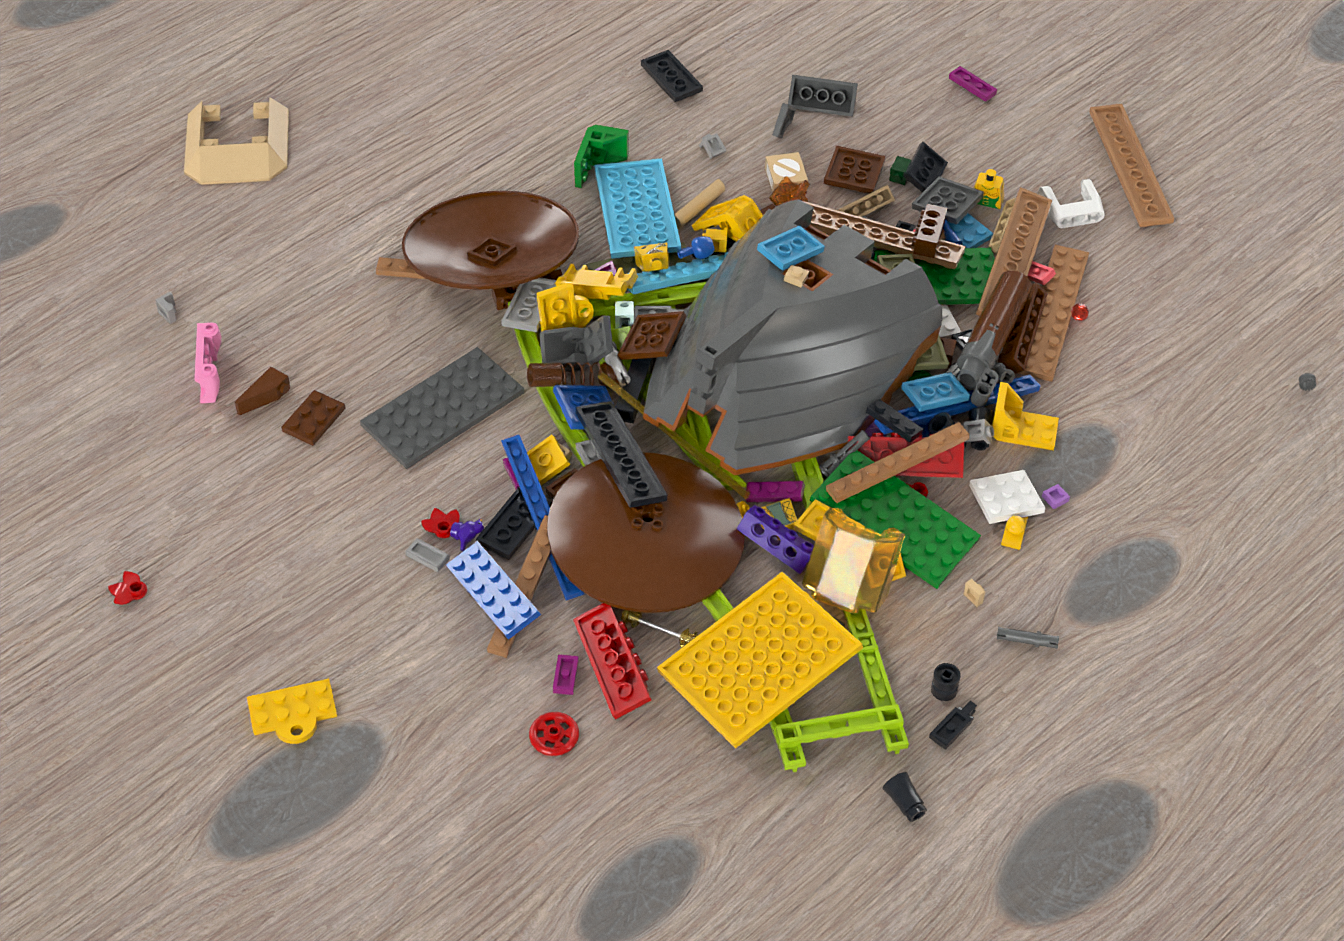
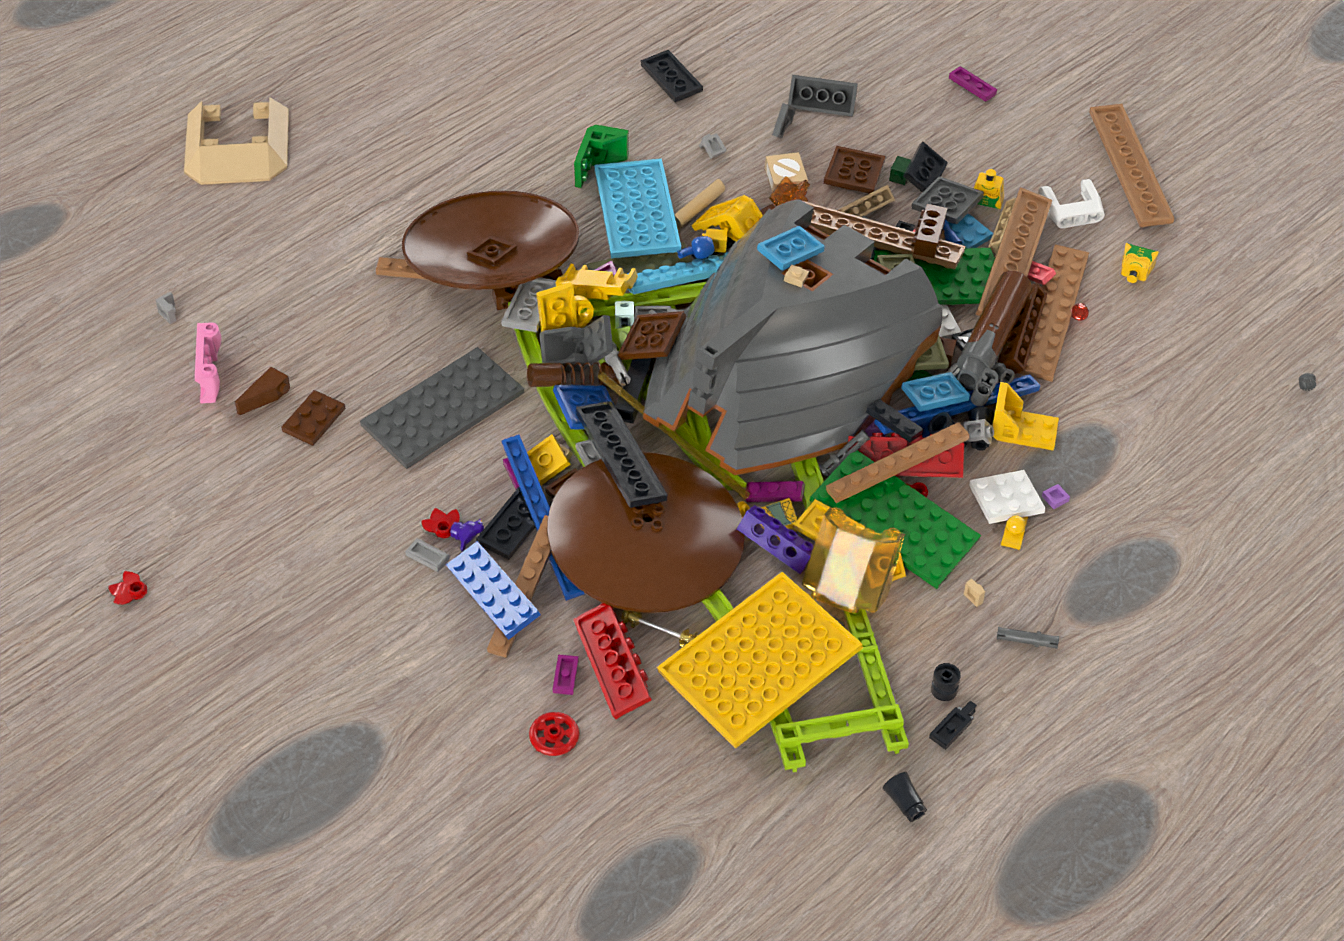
(292, 710): yellow plate -> none
(652, 257): yellow torso -> none
(1137, 262): none -> yellow torso

